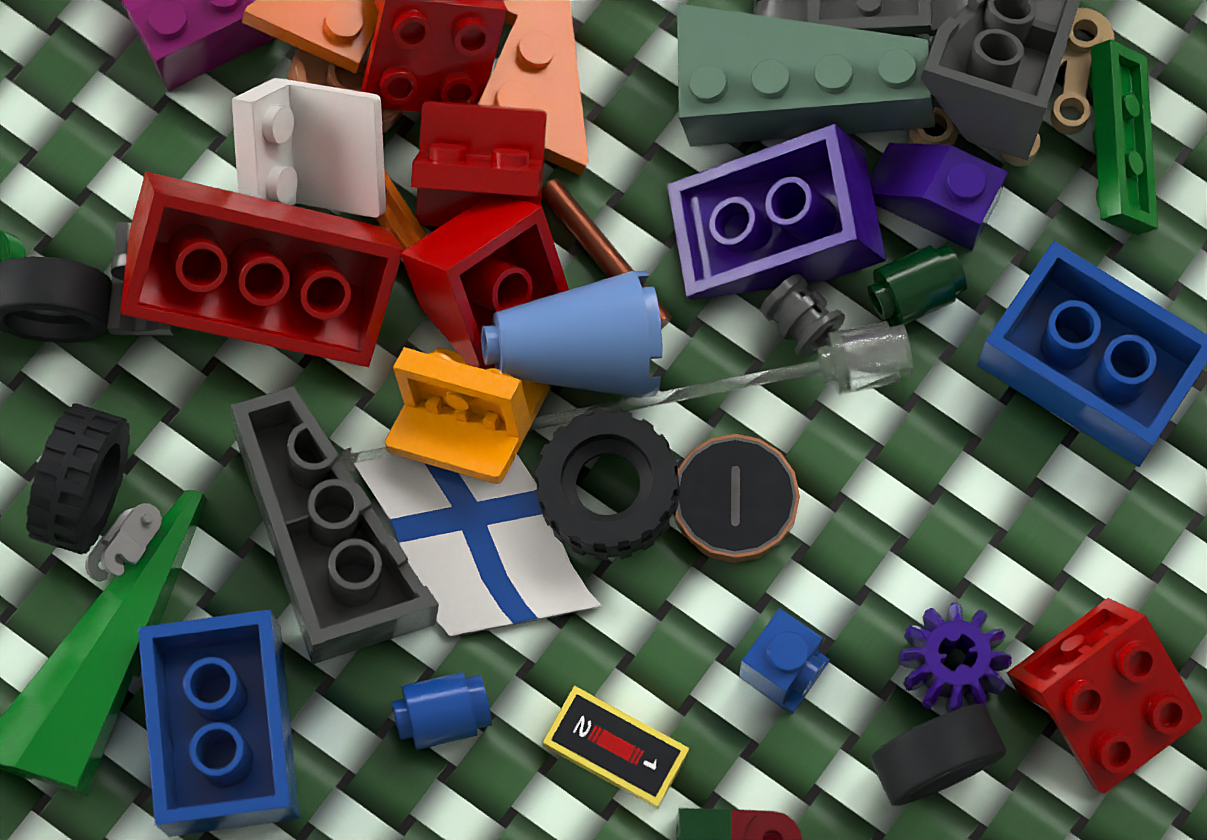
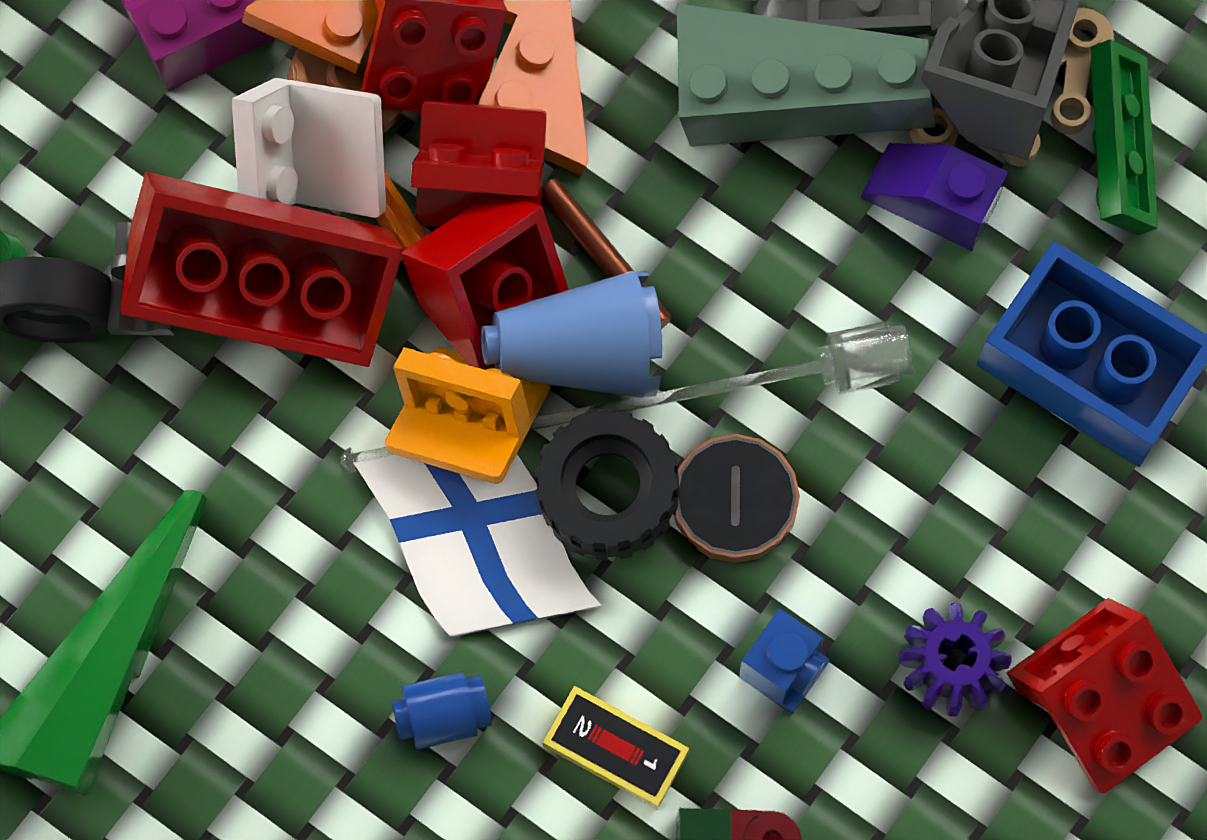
(78, 478): black tyre -> none
(123, 541): light grey piece -> none
(218, 723): blue brick -> none
(332, 550): dark grey wedge -> none
(776, 216): dark purple slope -> none
(801, 315): dark grey bush -> none
(917, 284): dark green brick -> none
(938, 754): black tyre -> none

